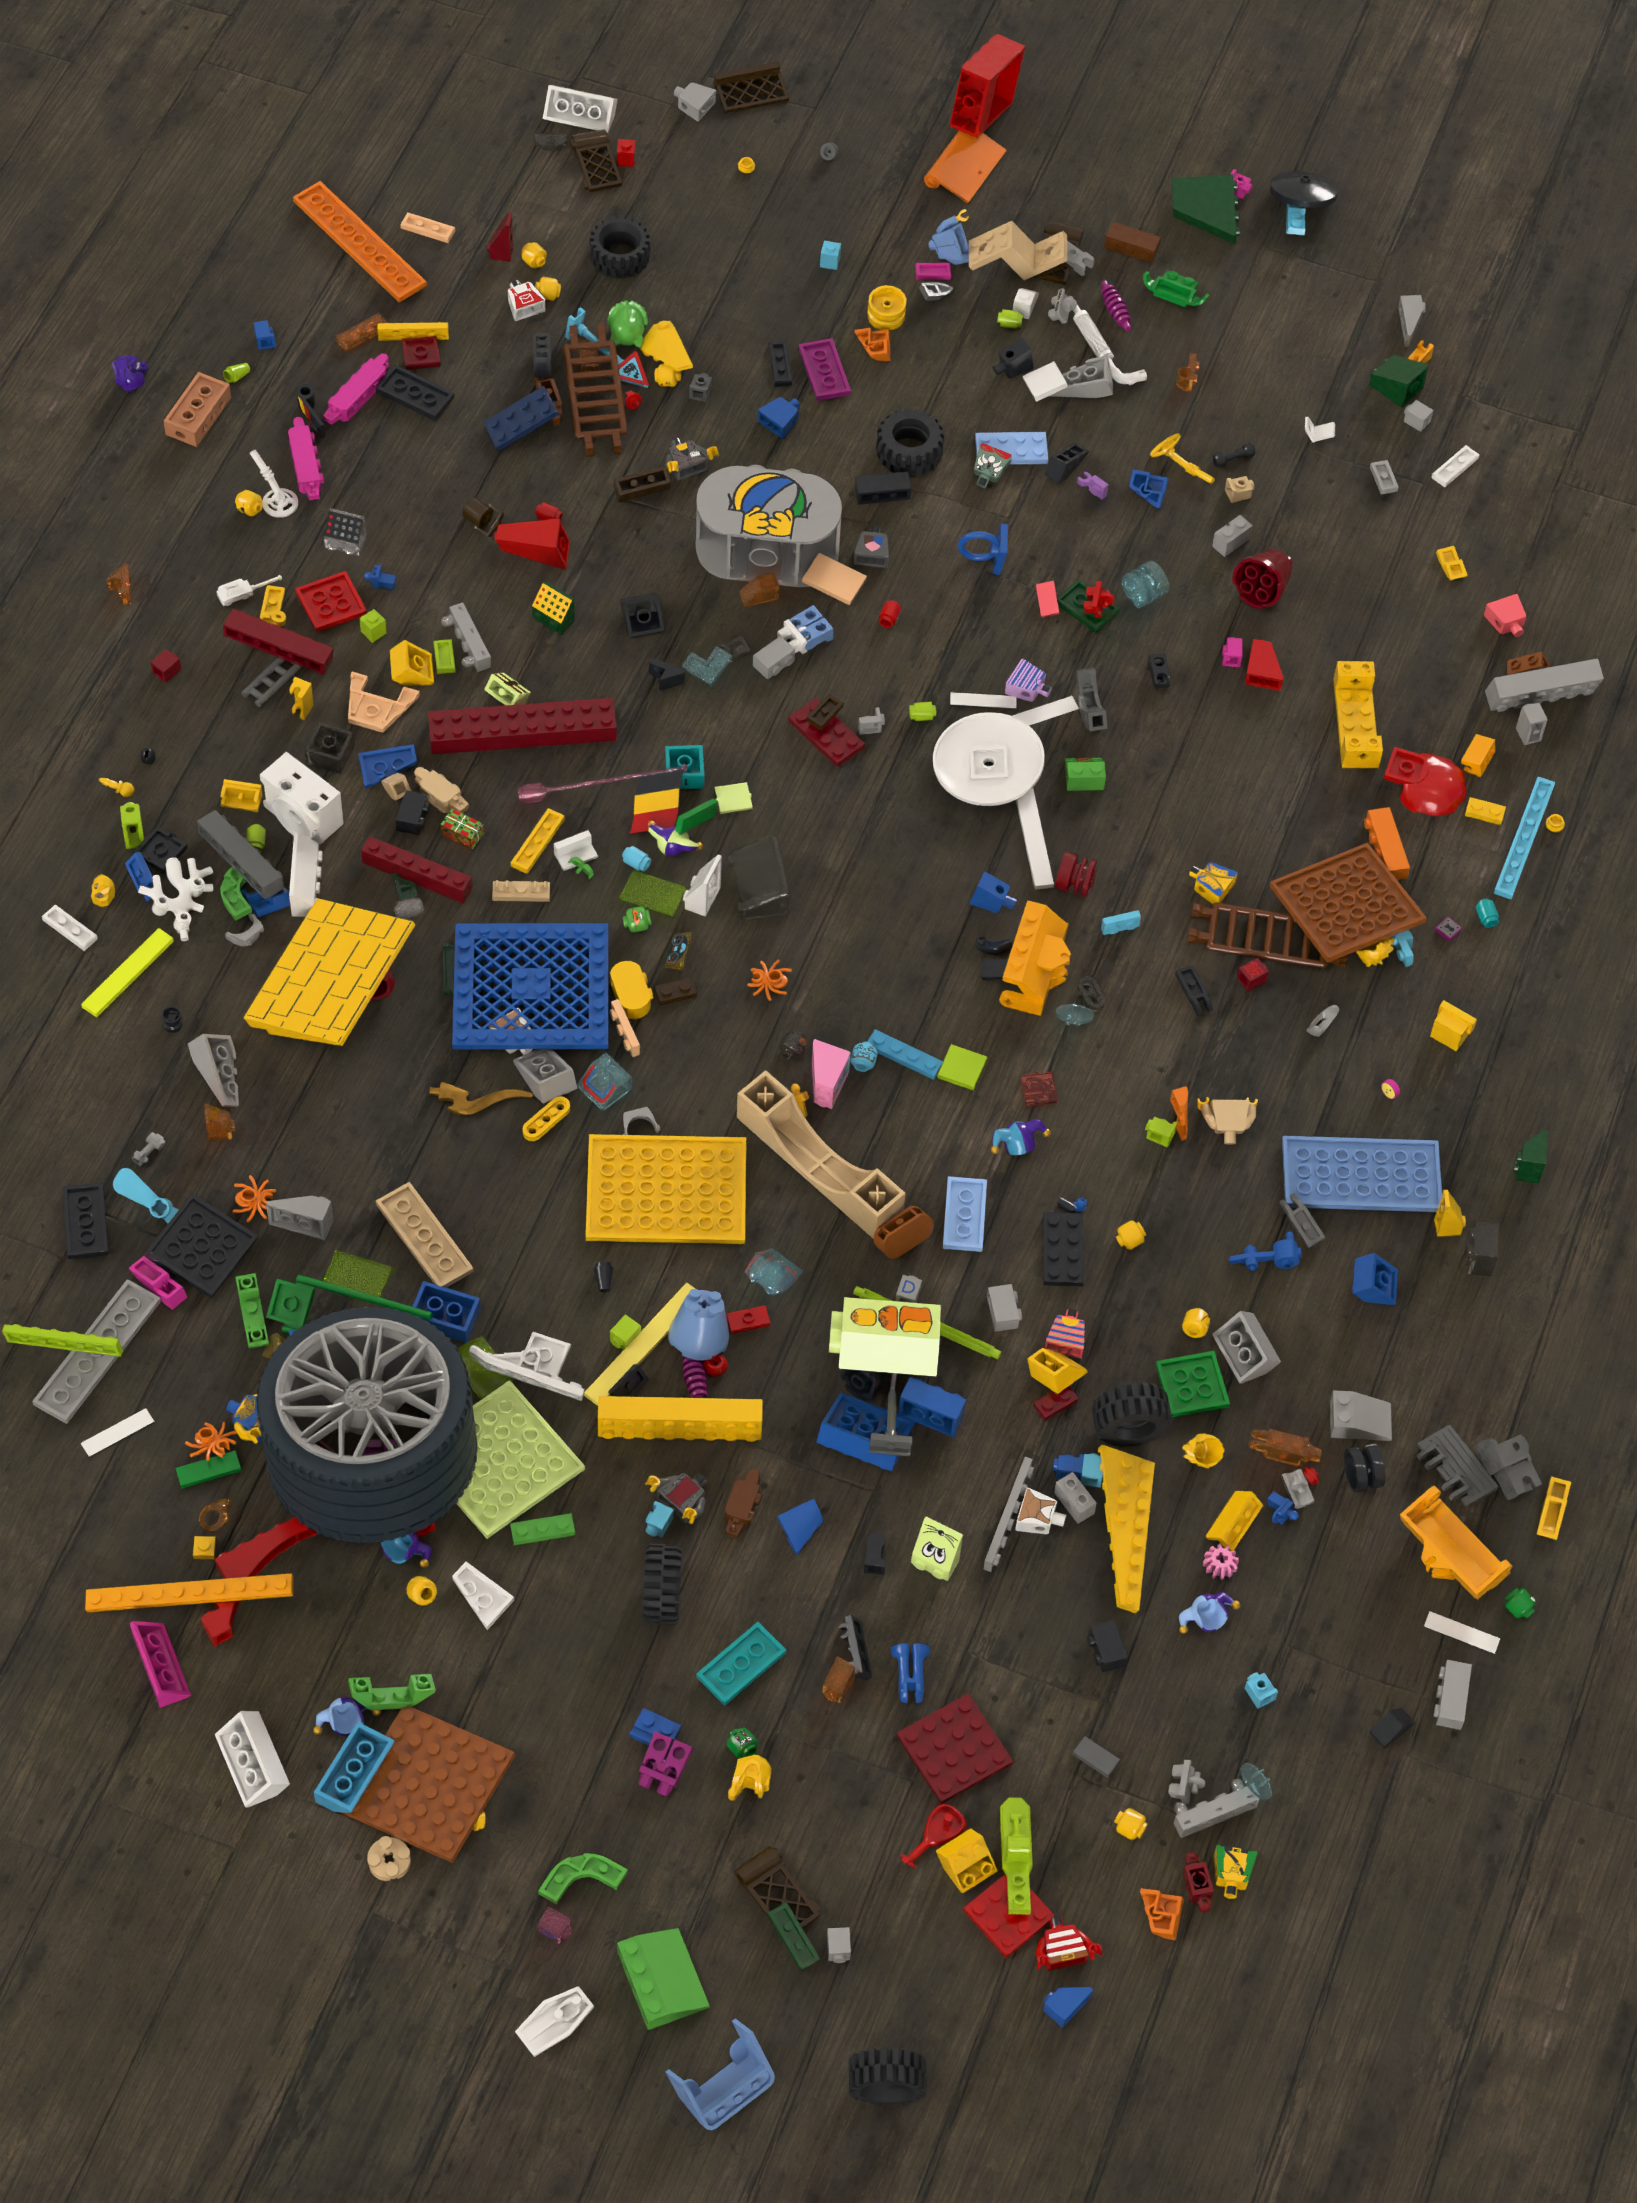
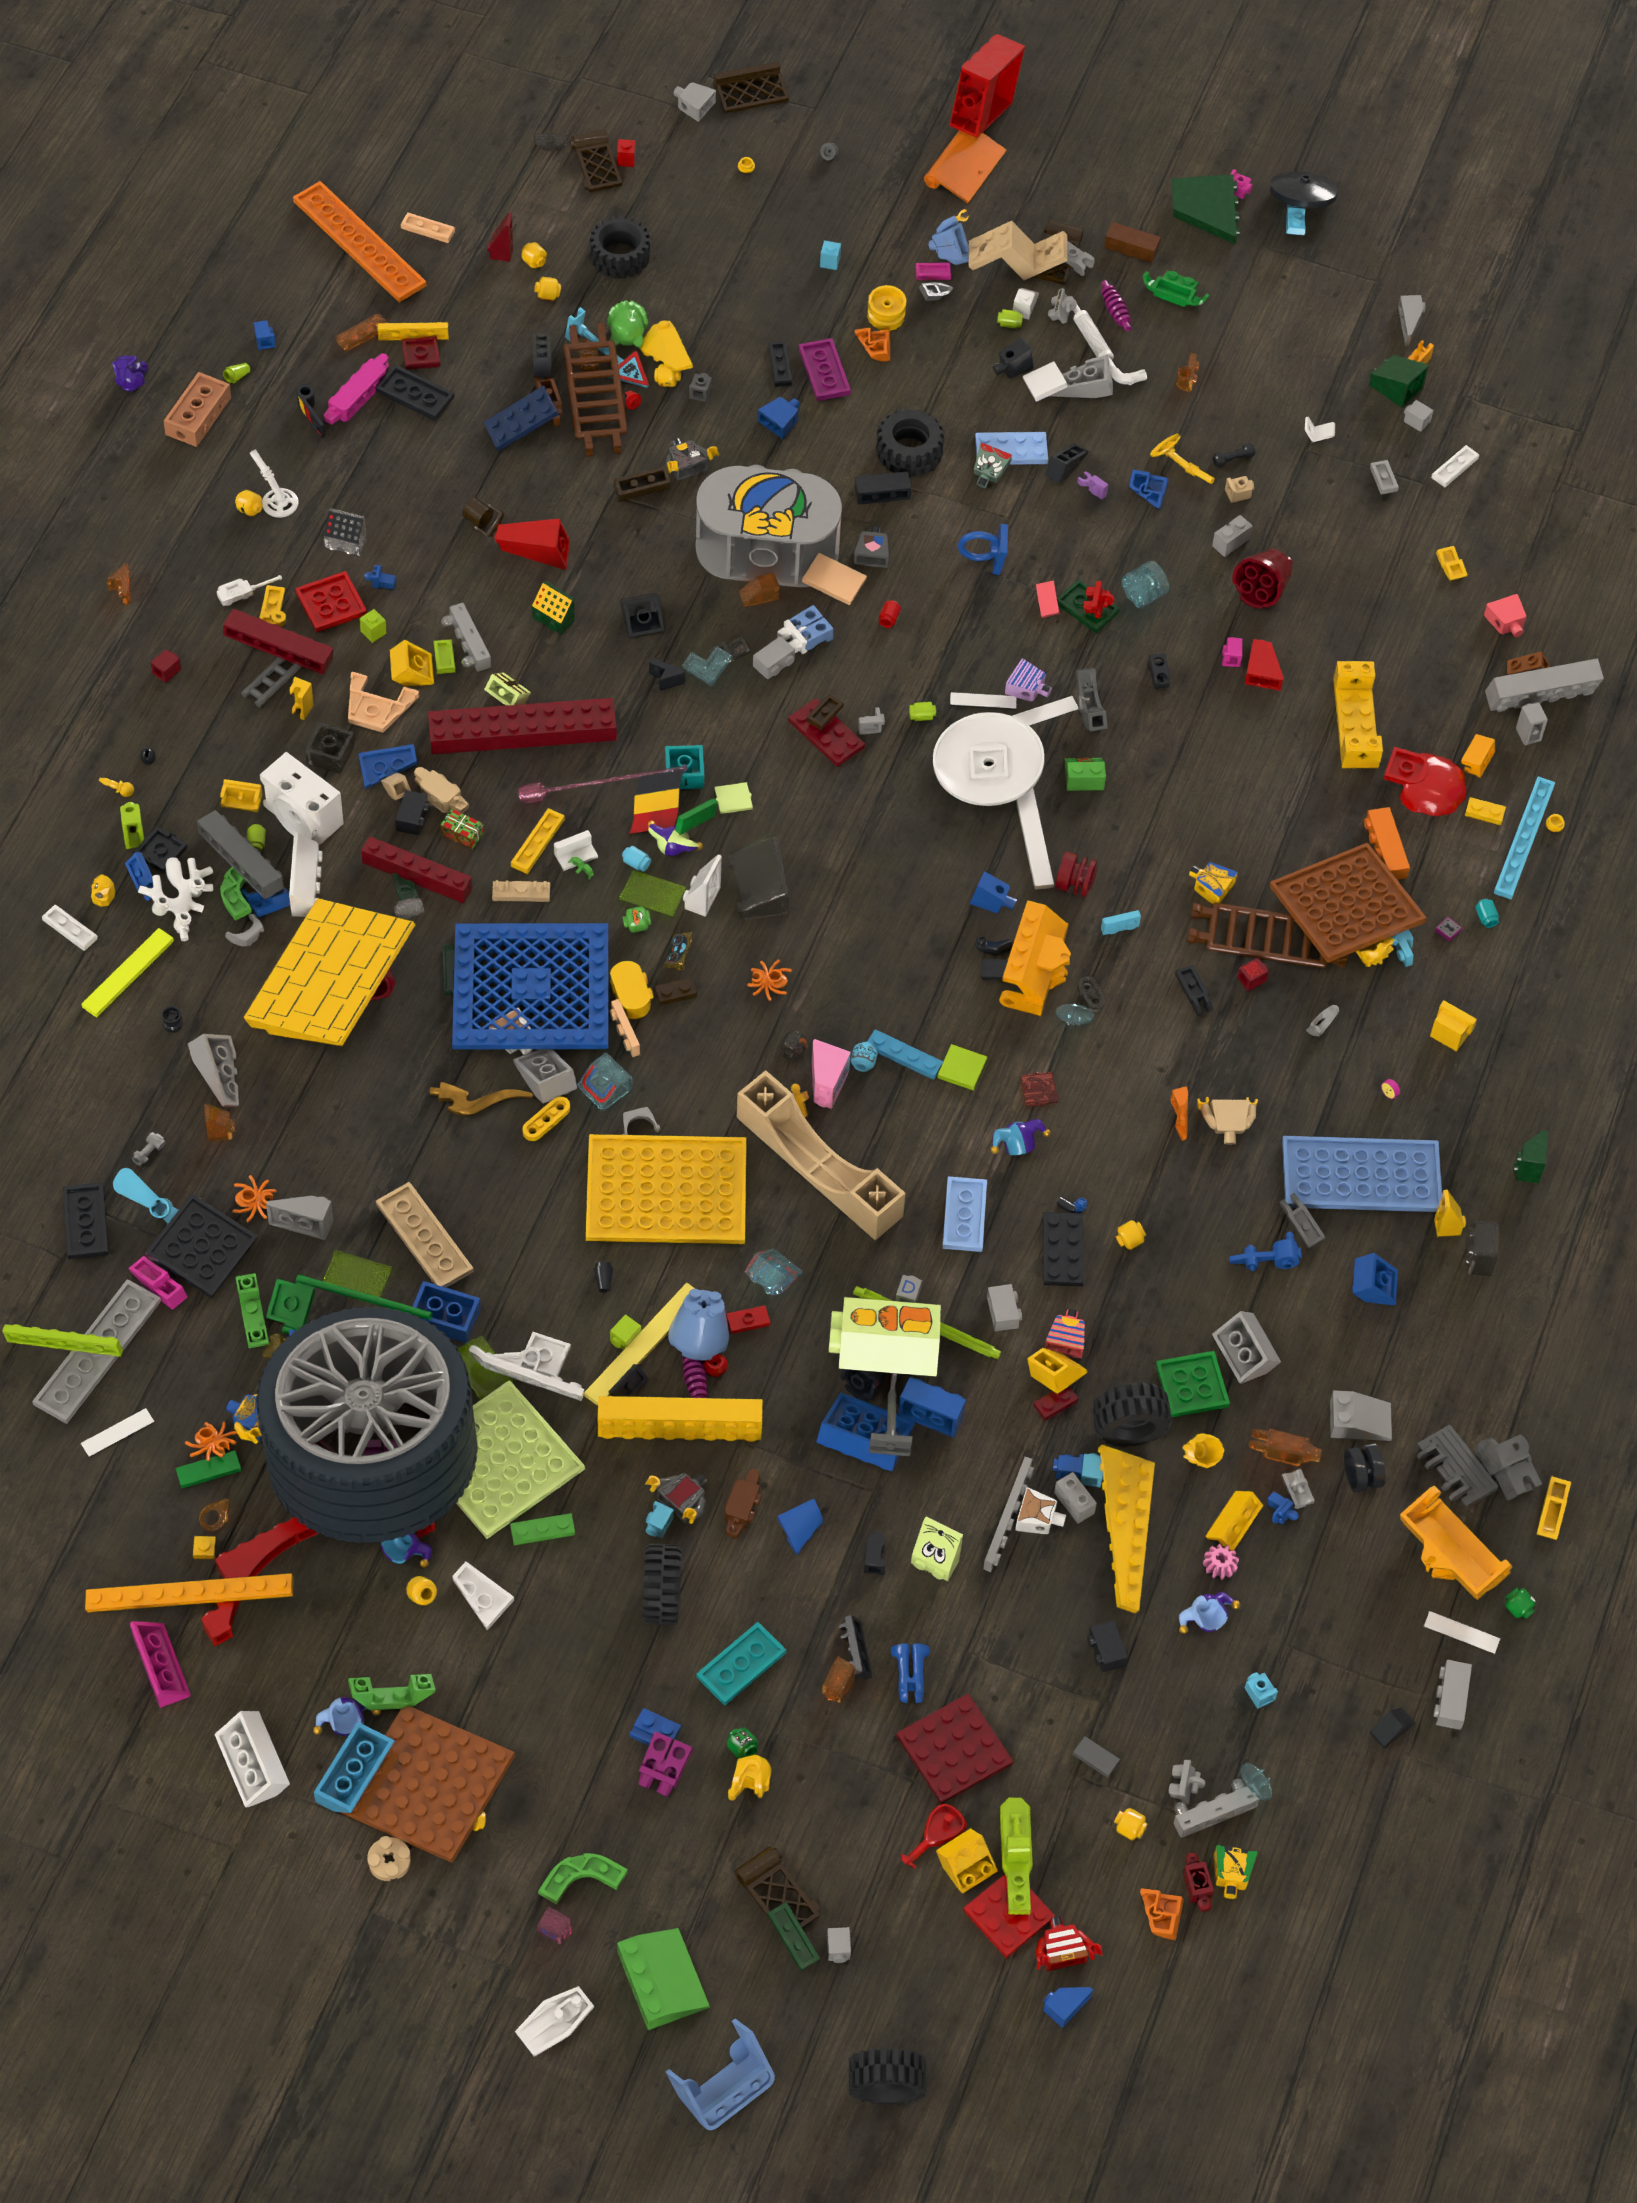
(304, 459): dark pink hinge -> none
(525, 300): white torso -> none
(547, 511): red brick -> none
(579, 108): white slope -> none
(903, 1232): dark orange brick -> none
(1160, 1131): lime brick -> none
(1196, 1323): yellow head -> none
(1311, 1476): red plate -> none

